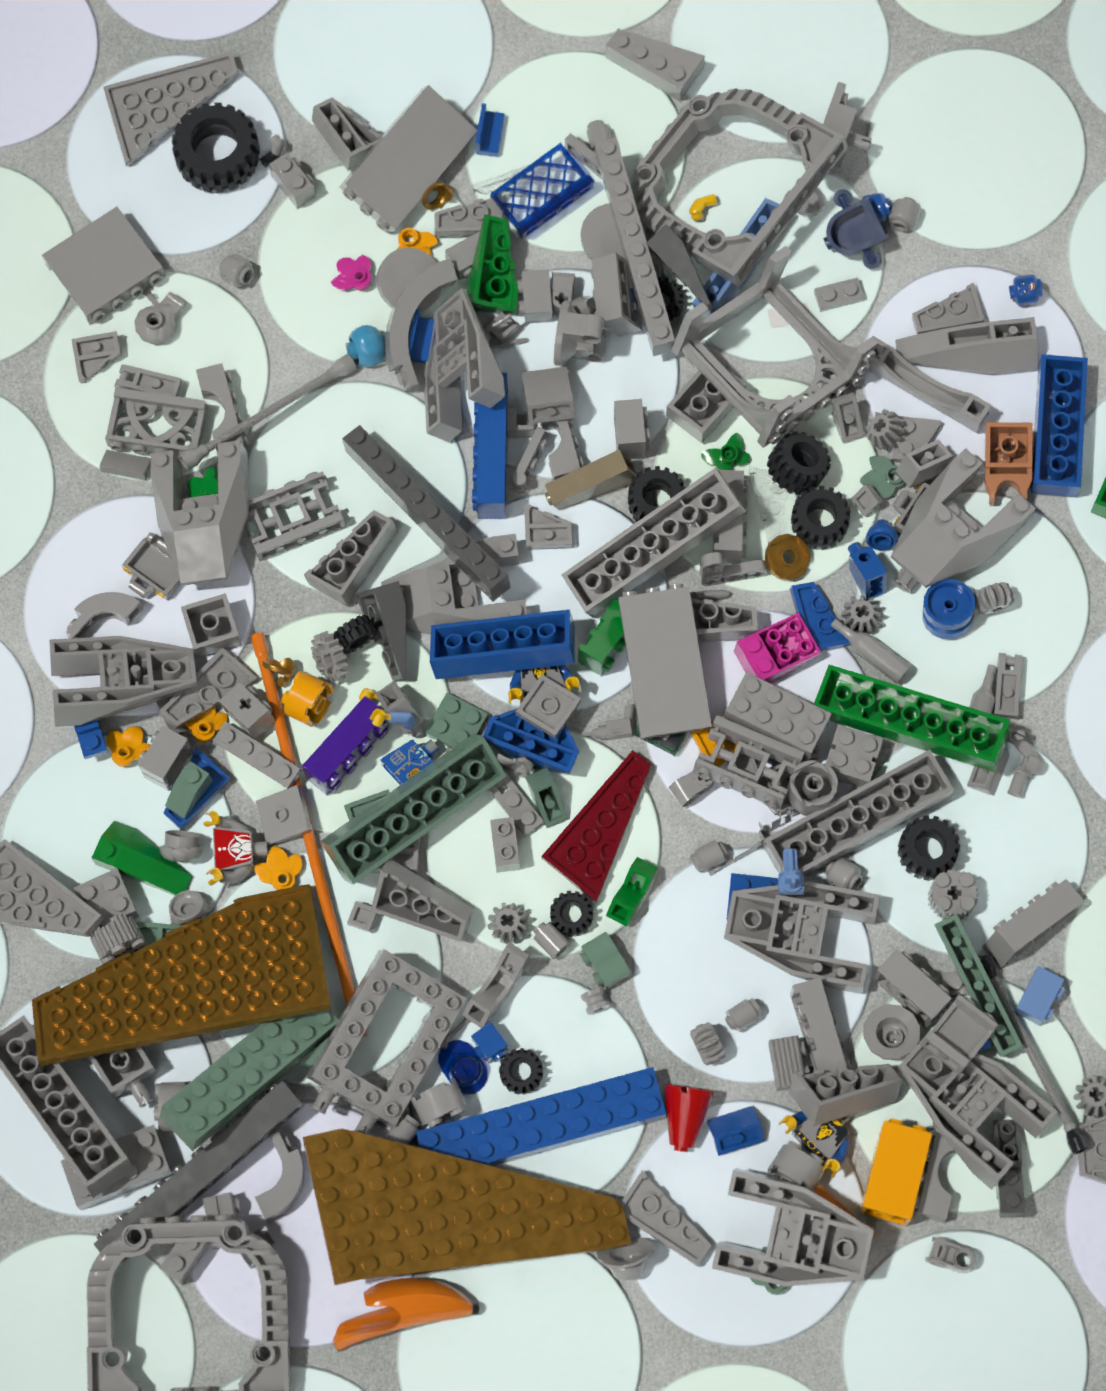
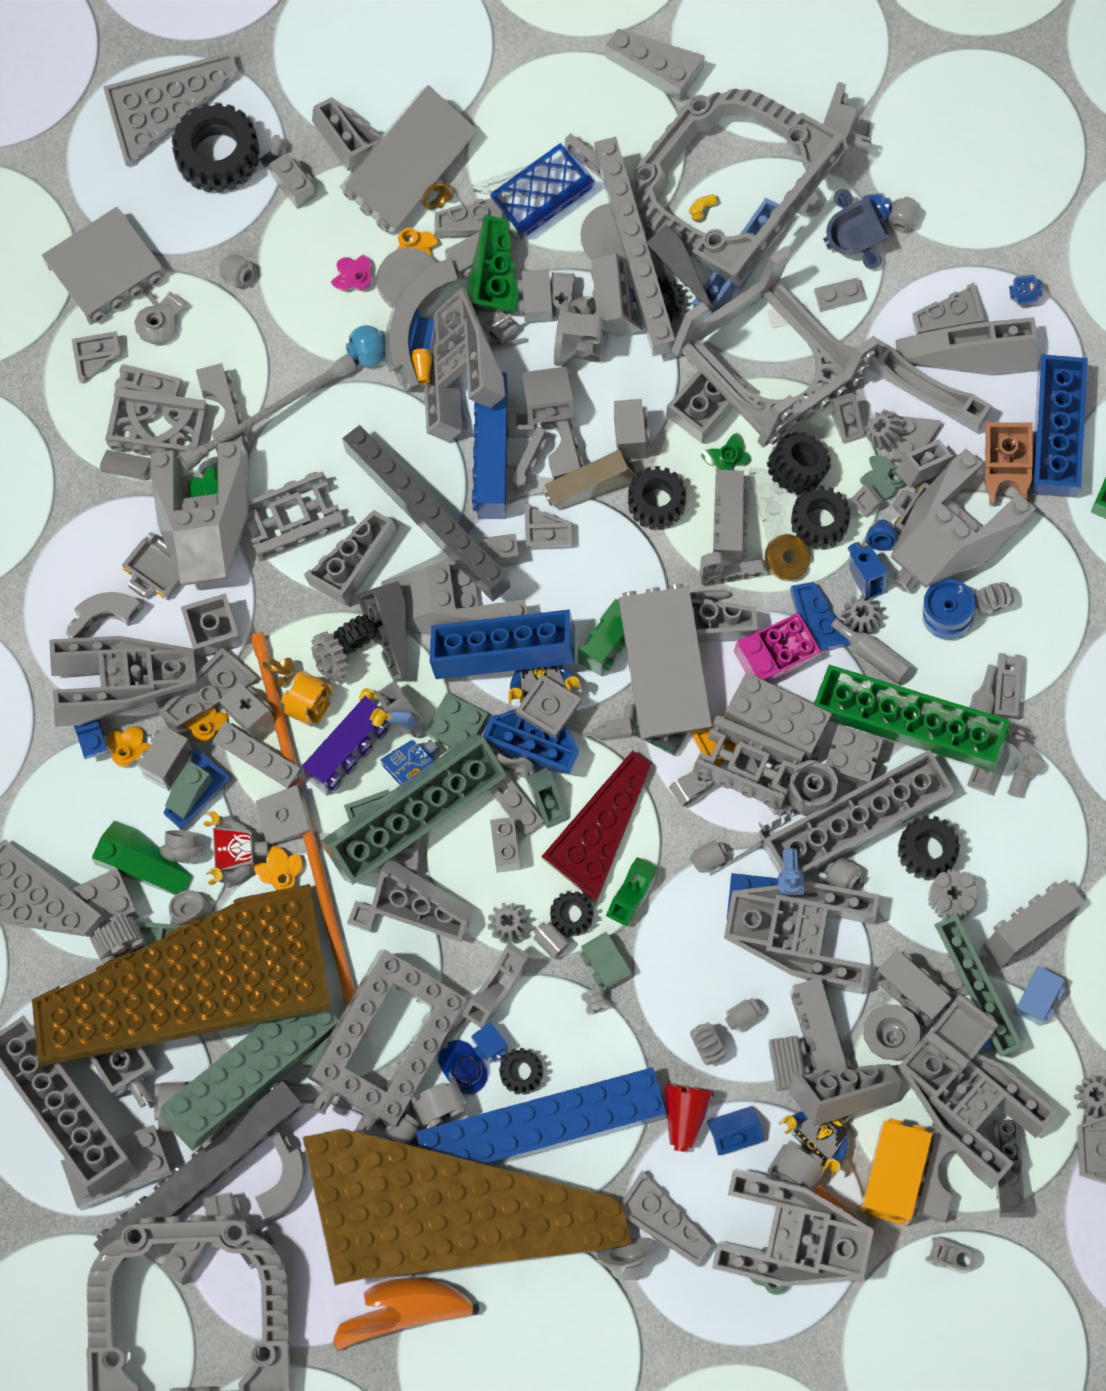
(421, 363): none -> light orange cone
(489, 132): blue panel -> none
(597, 131): light grey brick -> none
(653, 542): light grey brick -> none
(1075, 1138): light grey hose -> none

